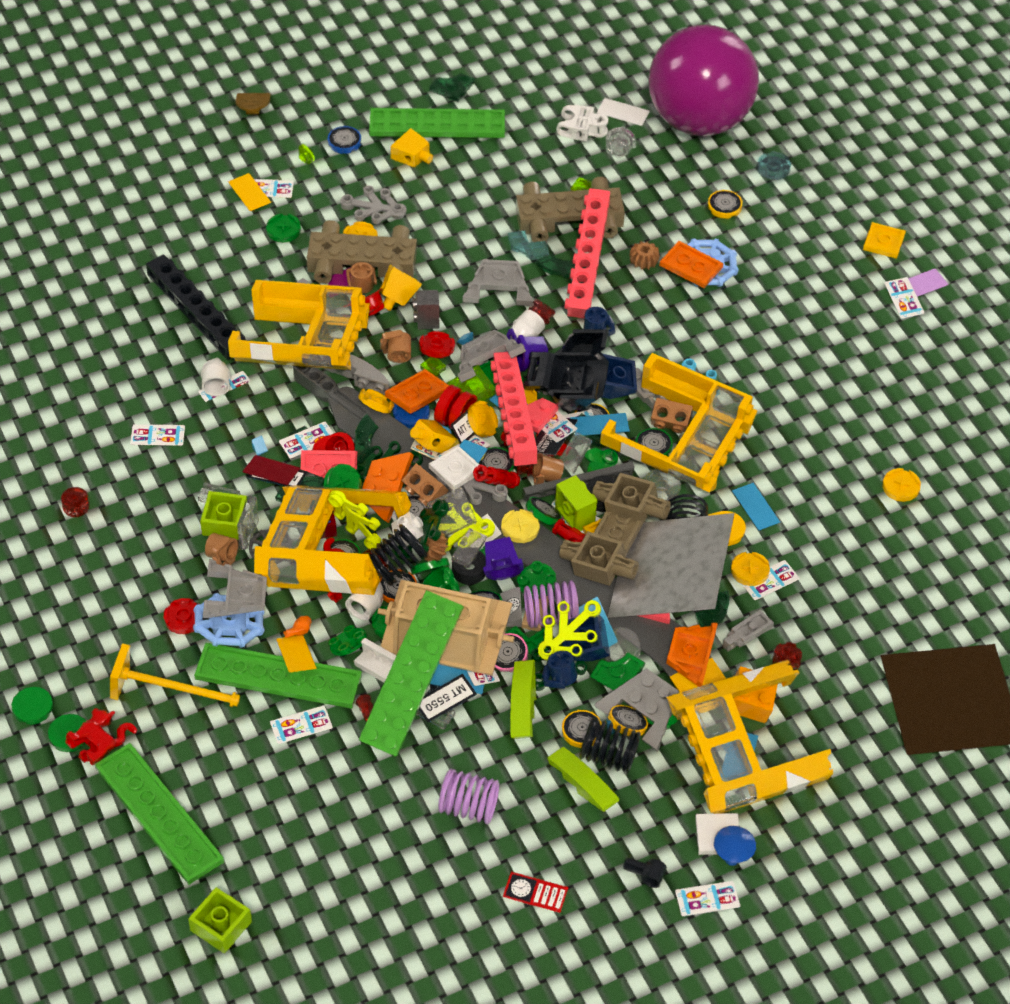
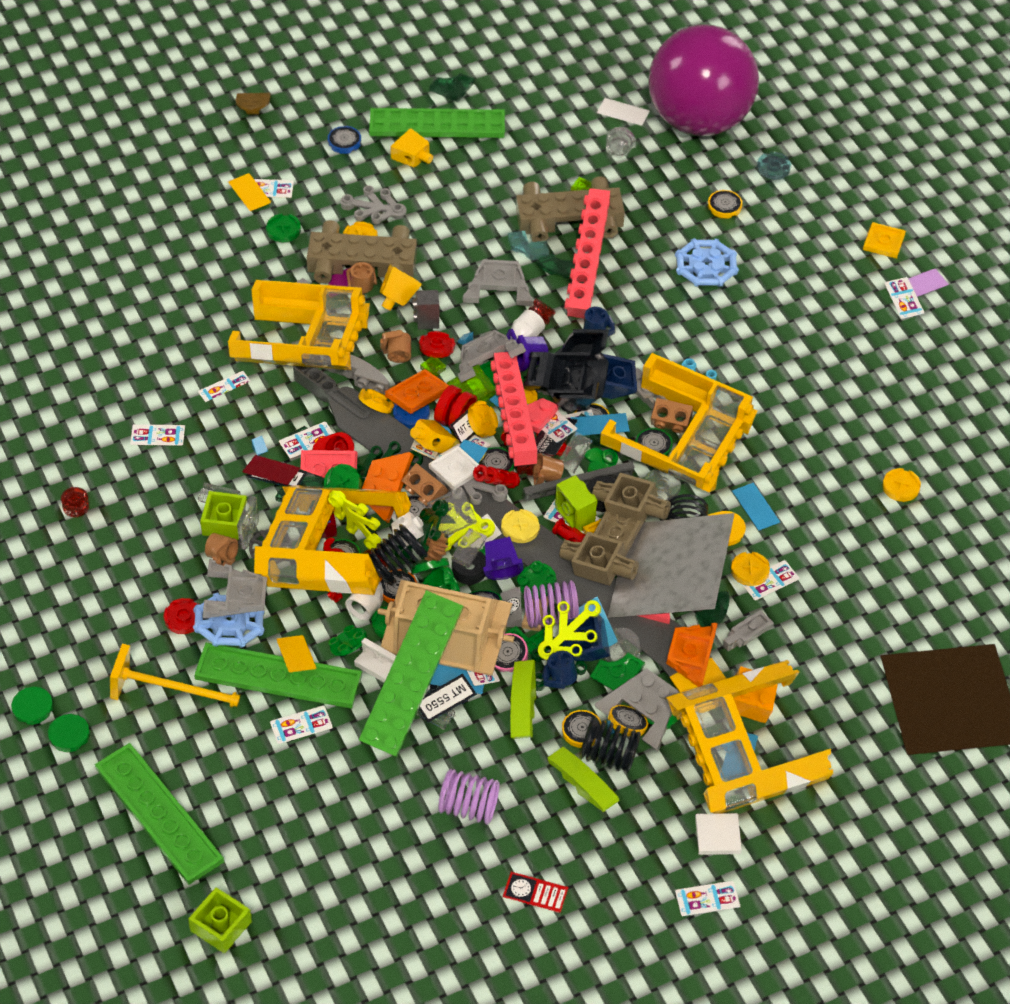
(96, 737): red animal -> none
(192, 303): black brick -> none
(213, 375): white helmet -> none
(300, 627): orange animal -> none
(306, 154): clear neon green tile -> none
(363, 438): clear green tile -> none
(365, 705): clear red piece -> none
(375, 301): red piece -> none
(543, 510): tile -> none
(581, 122): white piece -> none
(644, 255): medium nougat gear -> none
(651, 872): black axle -> none
(691, 264): orange tile -> none
(734, 844): blue dish -> none
(788, 652): clear red wheel -> none

